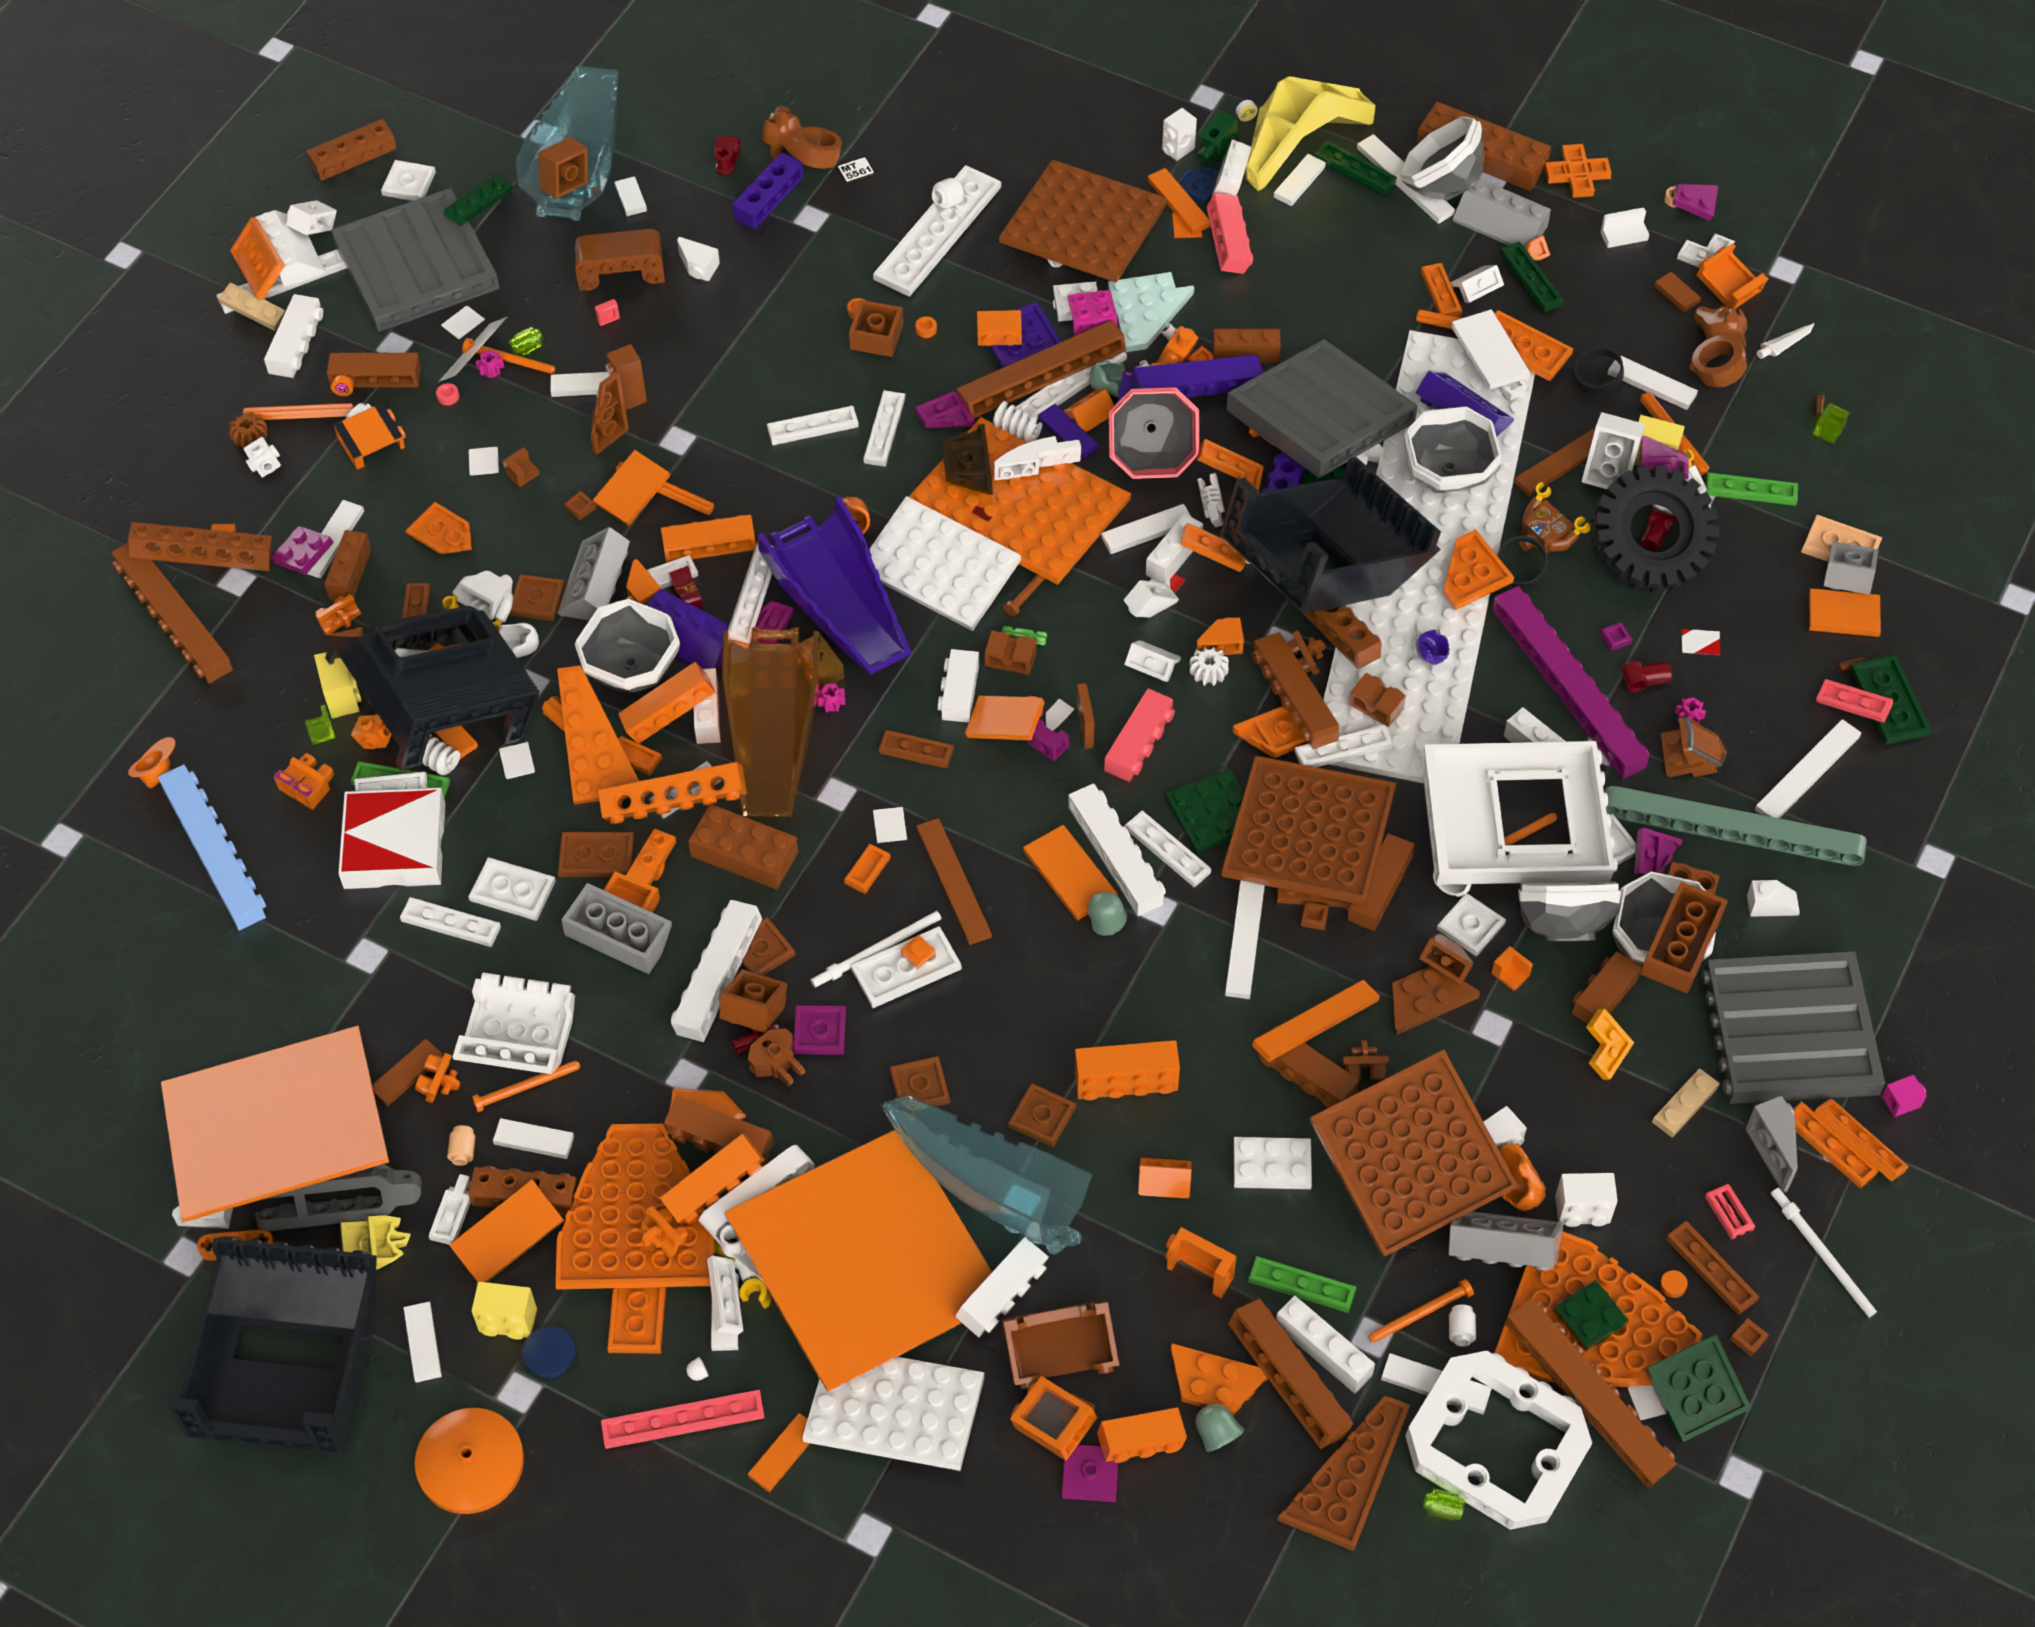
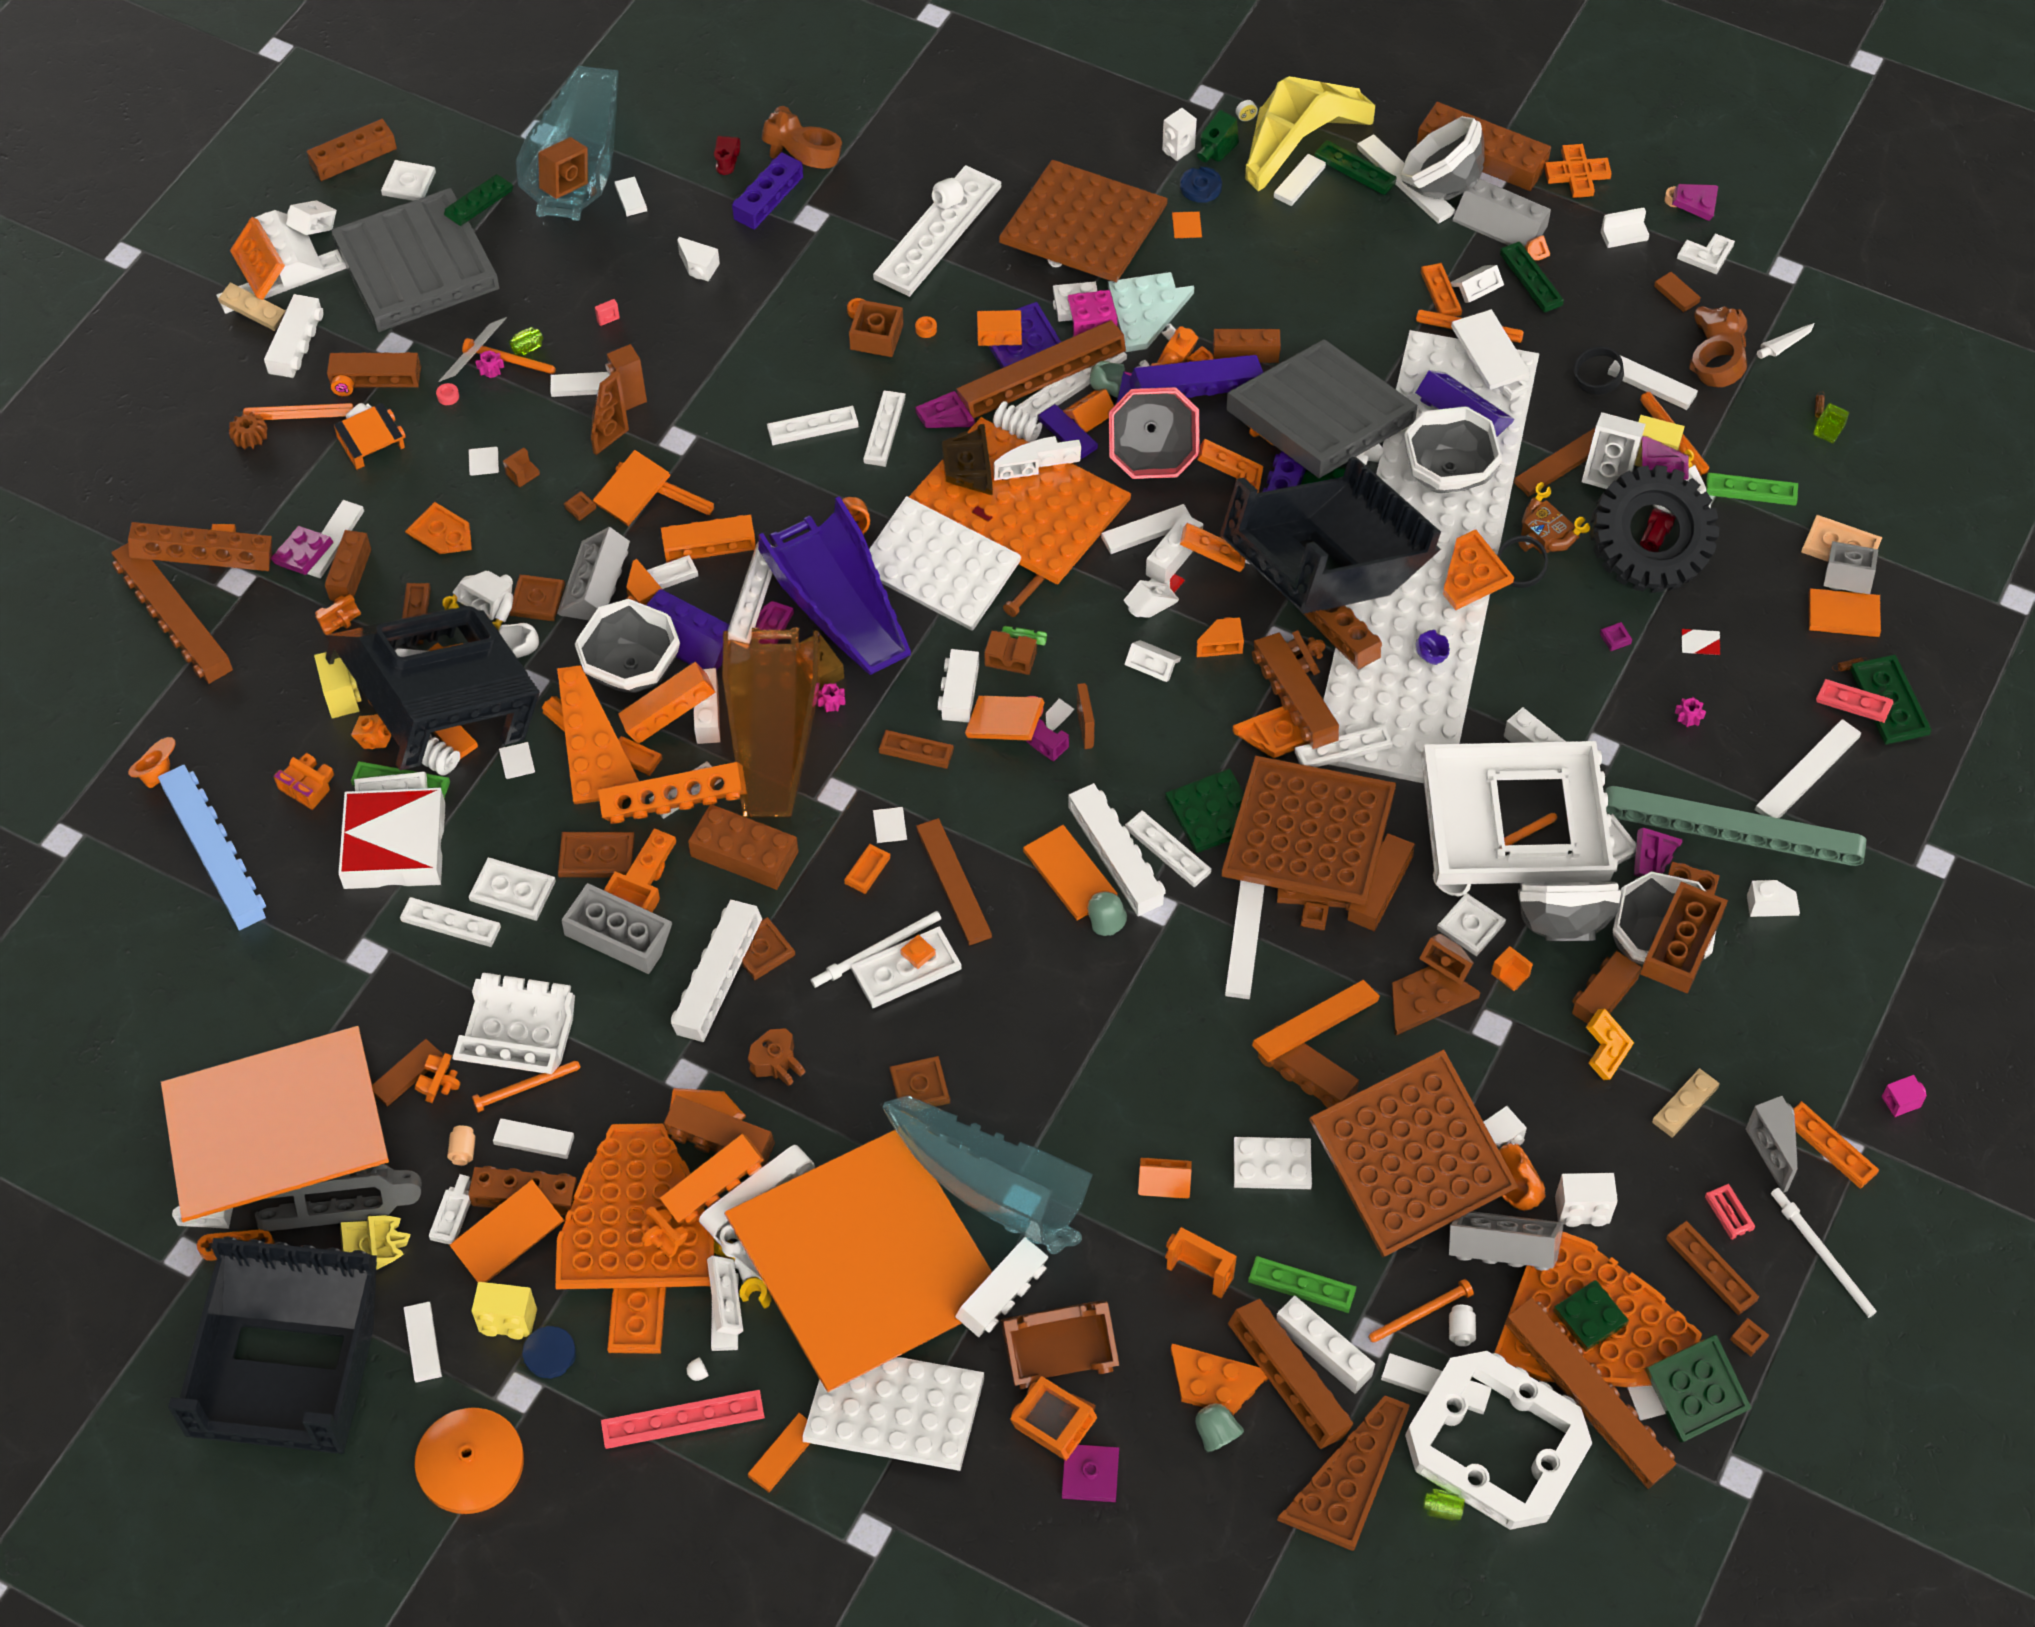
(262, 457): white brick -> none
(320, 728): clear neon green panel -> none
(462, 322): white sticker -> none
(618, 253): dark orange windscreen -> none
(684, 587): dark red leg -> none
(744, 1043): dark red axle -> none
(753, 1000): dark orange brick -> none
(820, 1030): magenta plate -> none
(855, 169): sticker -> none
(1042, 1115): dark orange tile -> none
(1127, 1070): orange brick -> none
(1138, 735): coral brick -> none
(1141, 1435): orange brick -> none
(1179, 201): orange tile -> none
(1209, 666): white gear -> none
(1212, 500): white hinge -> none
(1229, 233): coral brick -> none
(1232, 168): white brick -> none
(1376, 1063): dark orange hips -> none
(1377, 700): dark orange brick -> none
(1538, 351): orange tile -> none
(1571, 682): magenta brick -> none
(1640, 676): dark red piece -> none
(1673, 1284): orange tile -> none
(1692, 750): dark orange piece -> none
(1730, 278): orange panel -> none
(1792, 1027): dark grey panel -> none
(1861, 1139): orange tile -> none

